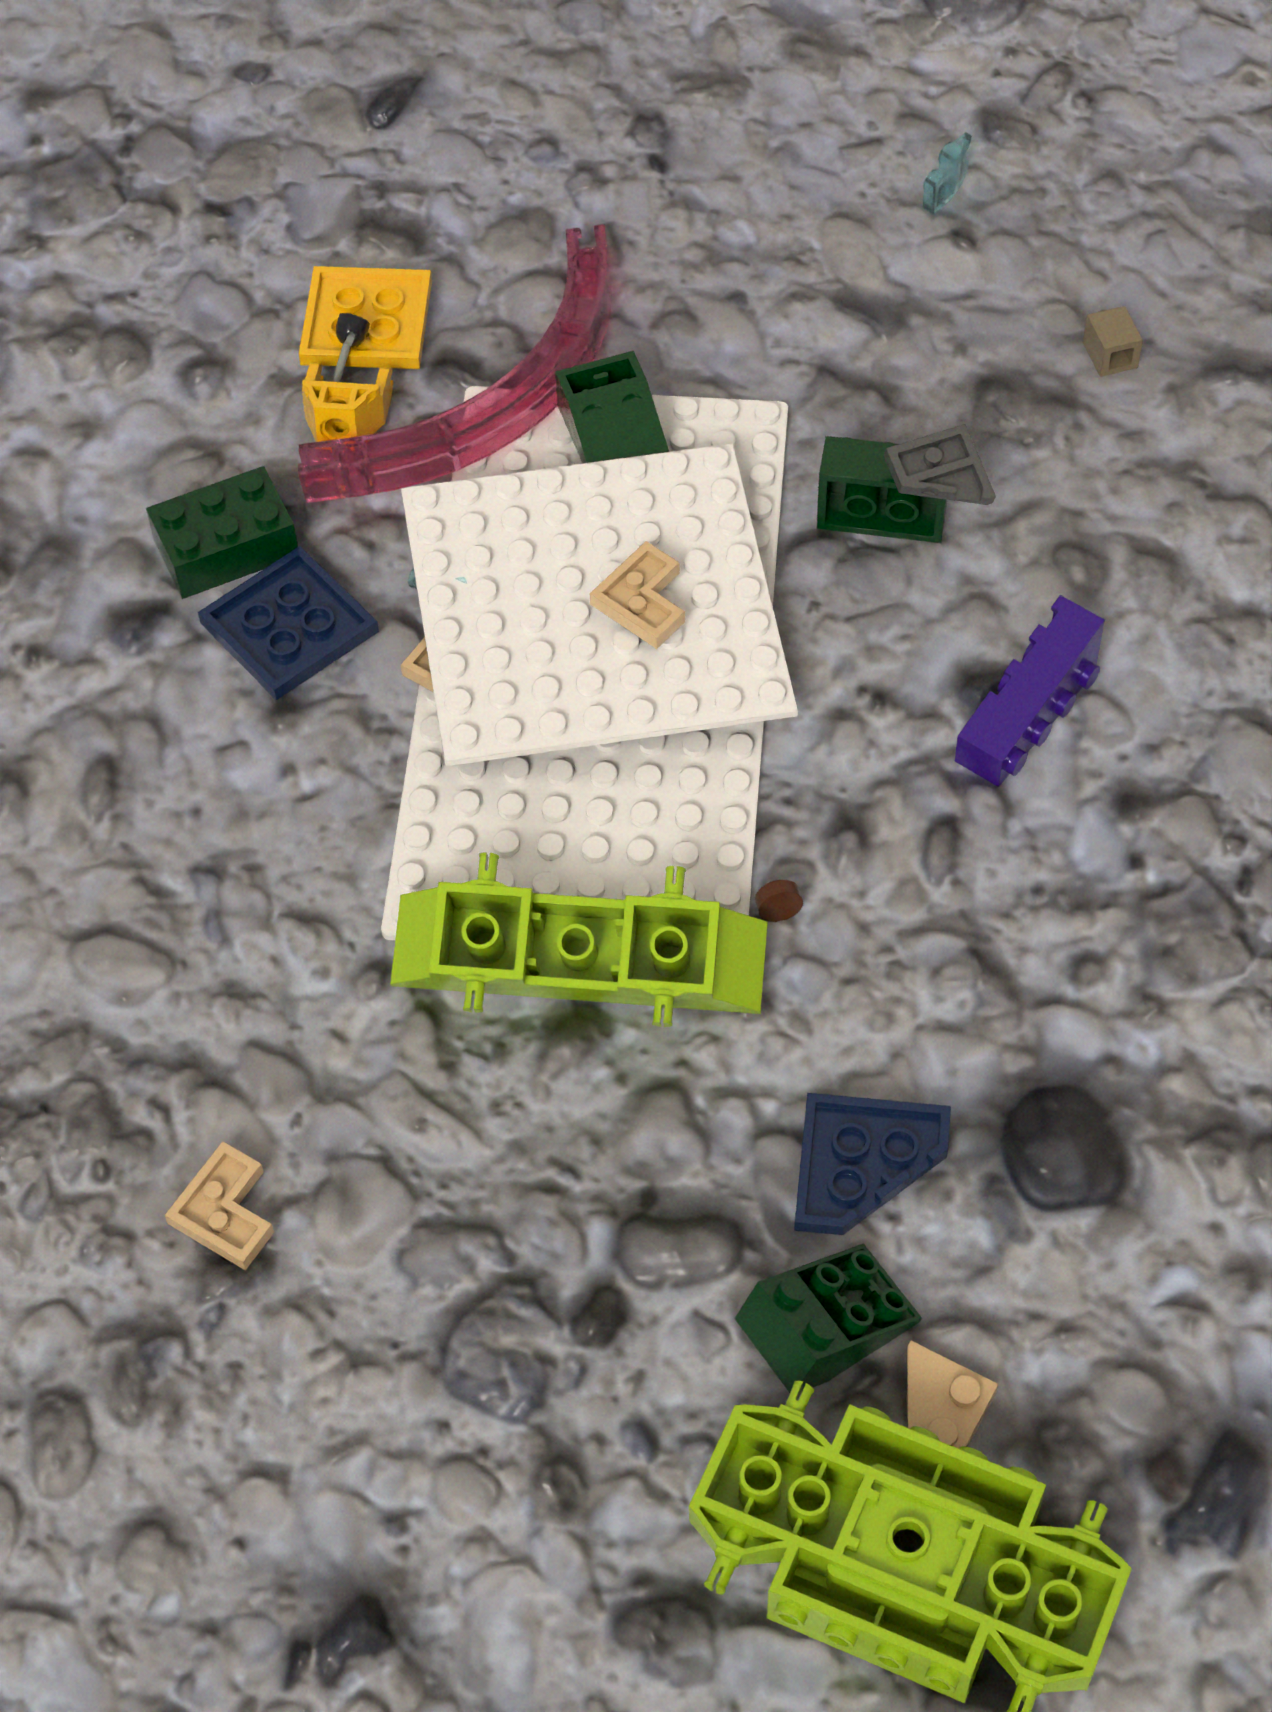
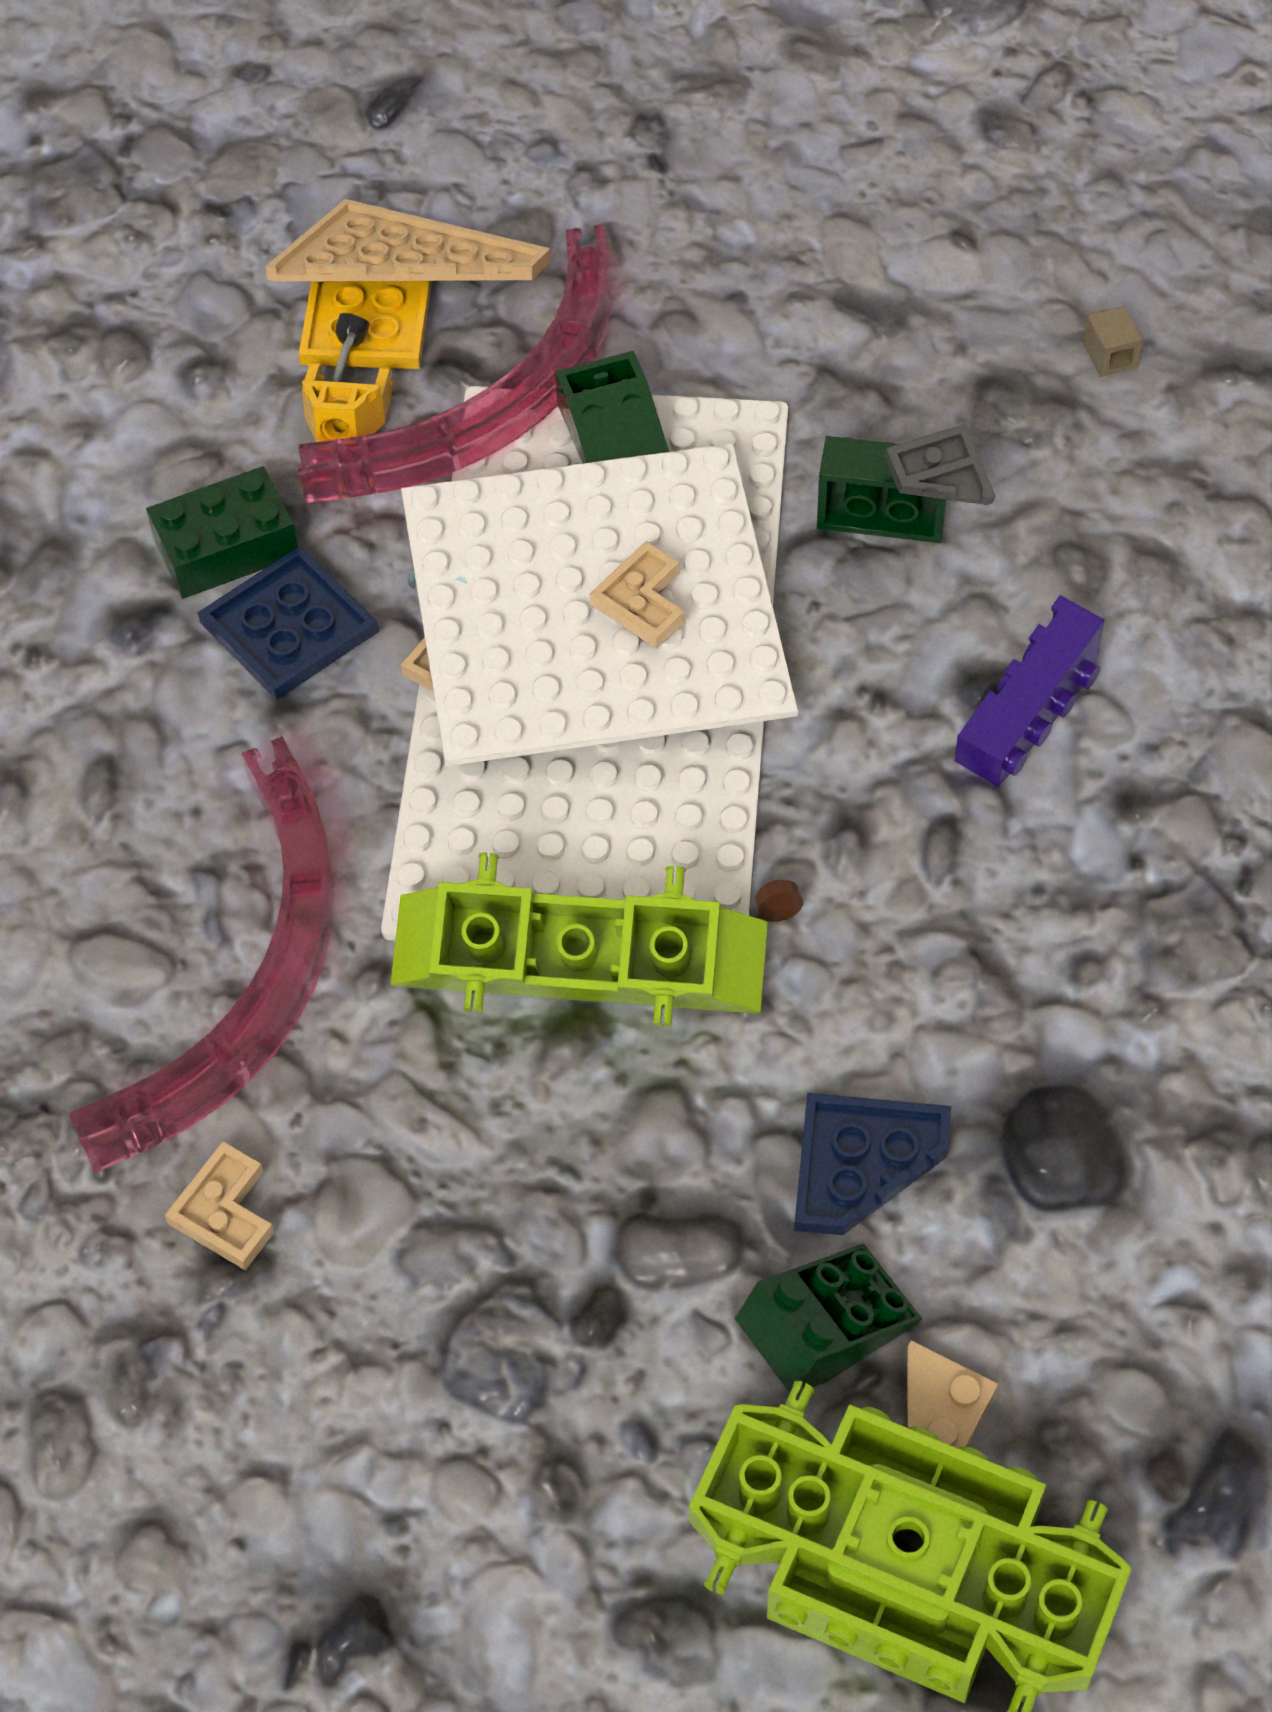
(267, 1008): none -> clear pink piece
(389, 245): none -> tan wing
(945, 182): clear light blue slope -> none

